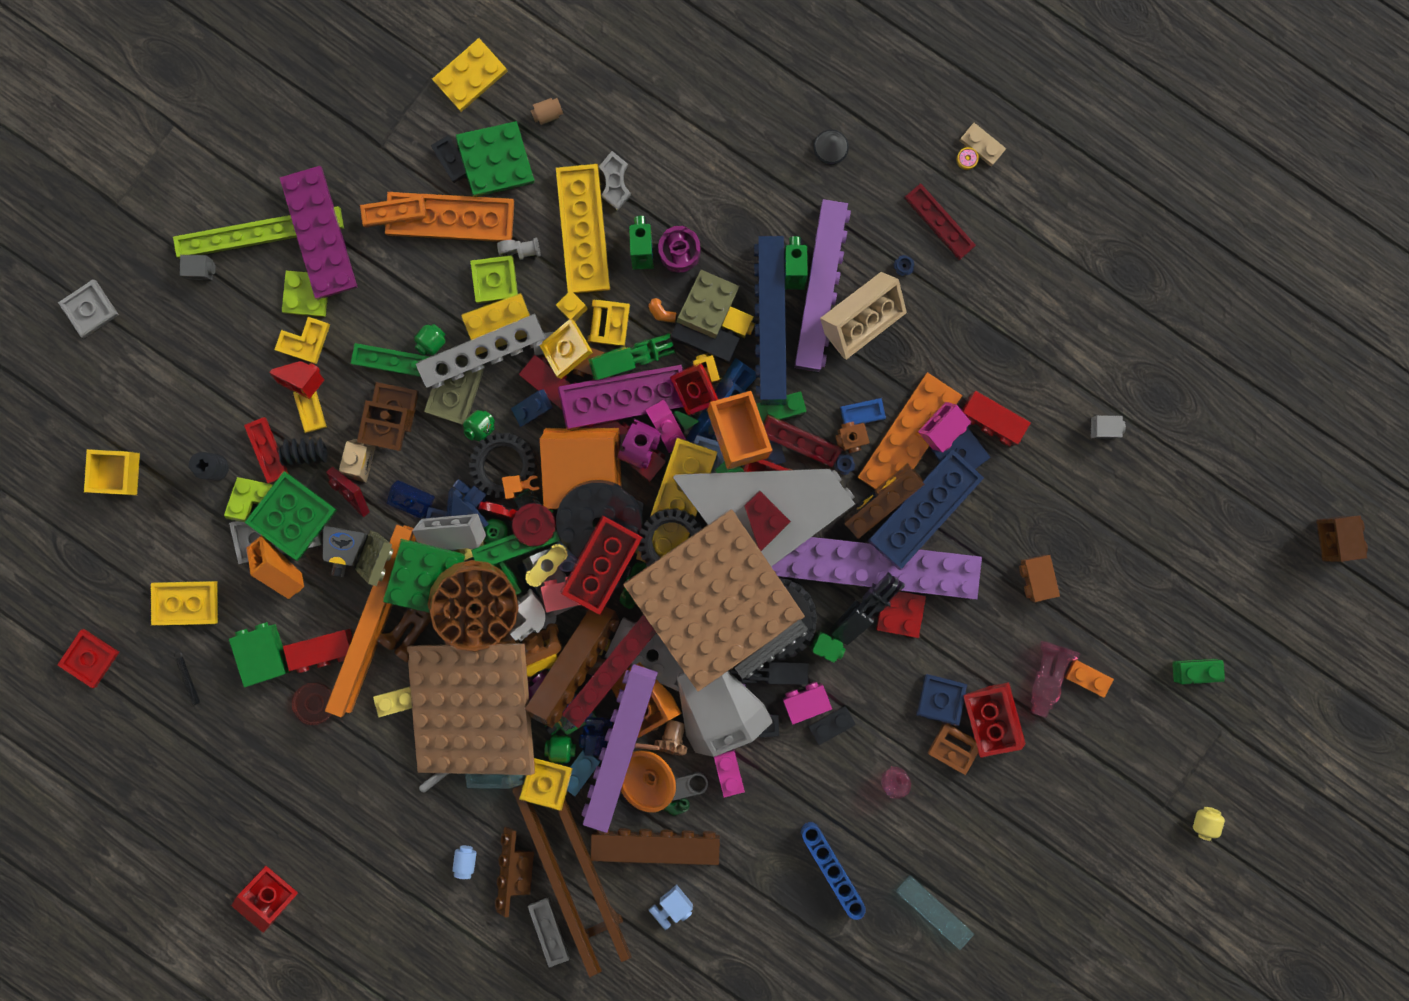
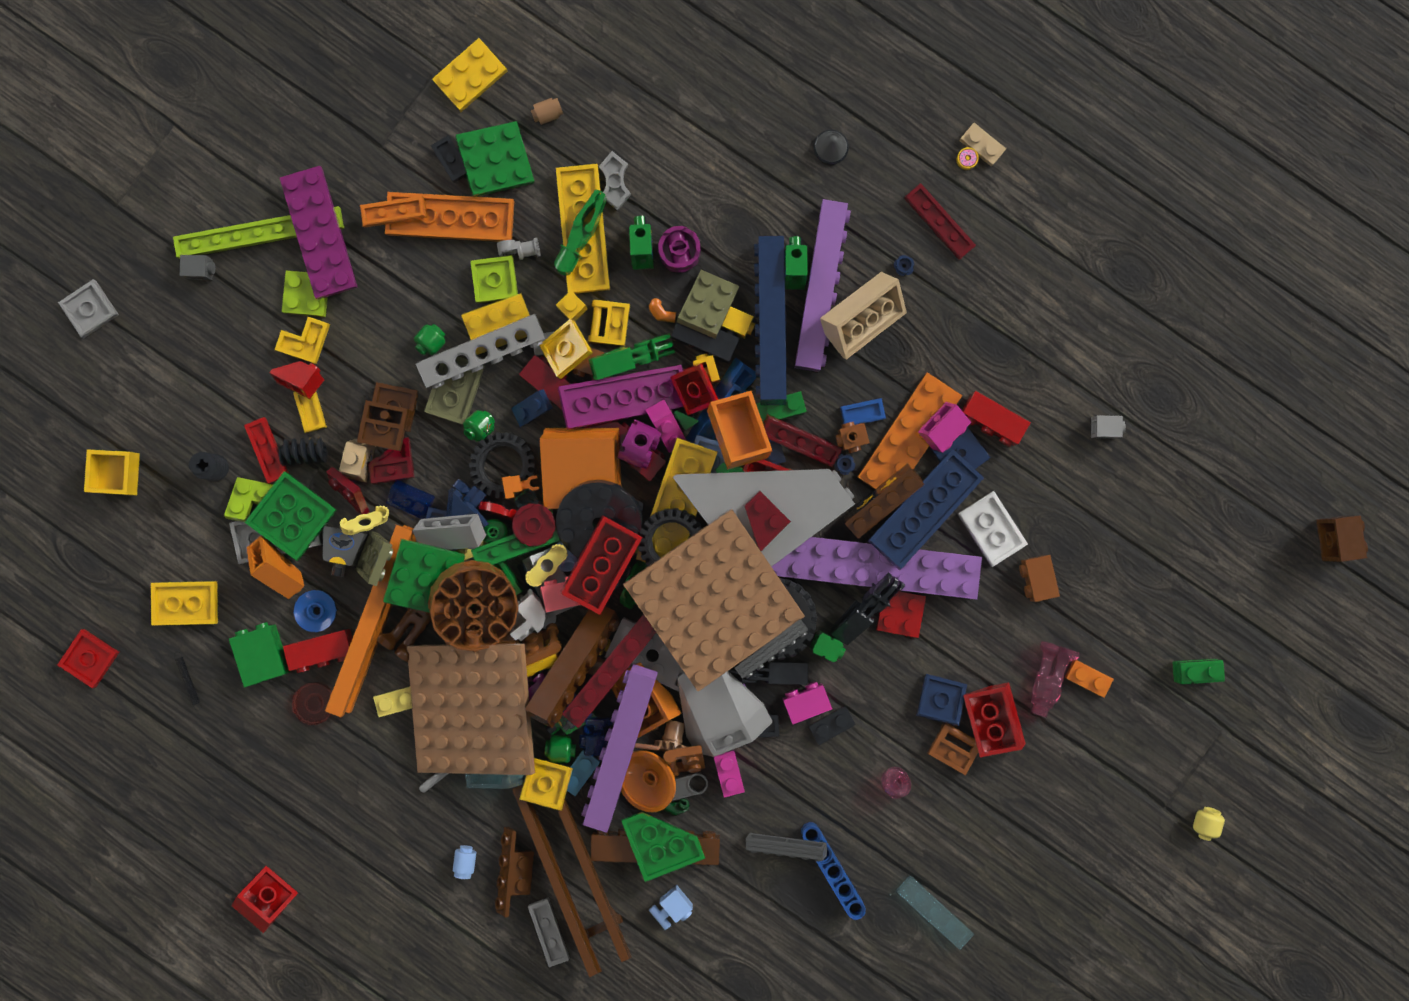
(305, 614): none -> blue dish
(377, 518): none -> light yellow piece
(386, 359): green plate -> none
(393, 465): none -> dark red wing
(580, 235): none -> green arm
(660, 845): none -> green plate
(691, 758): none -> dark orange plate
(786, 846): none -> dark grey piece
(992, 528): none -> white tile

